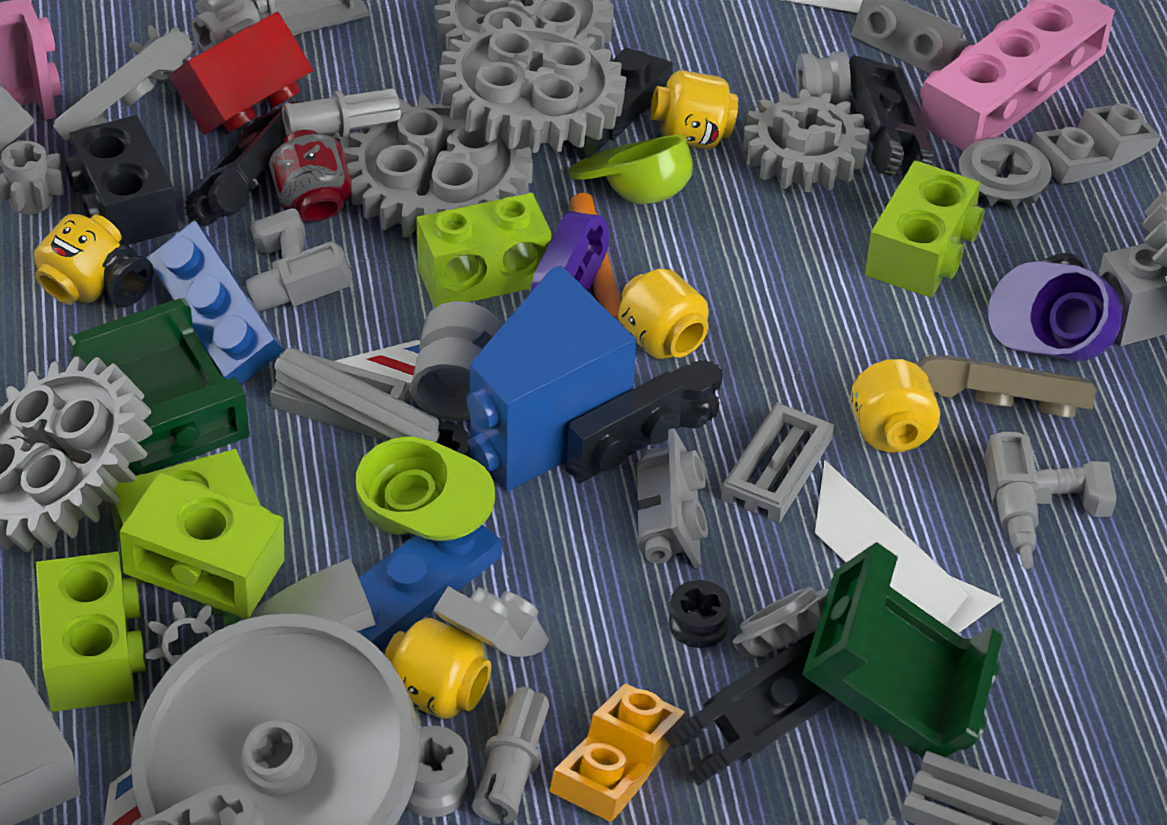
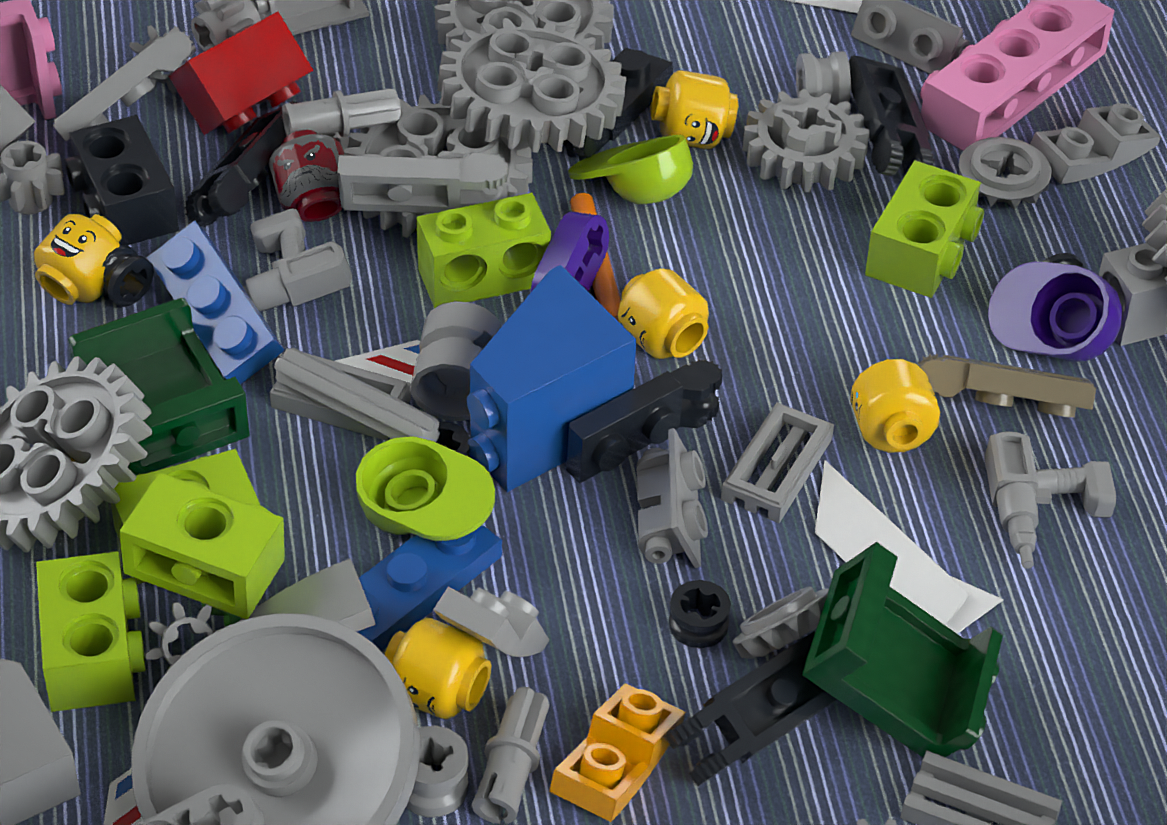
(420, 183): none -> light grey hinge

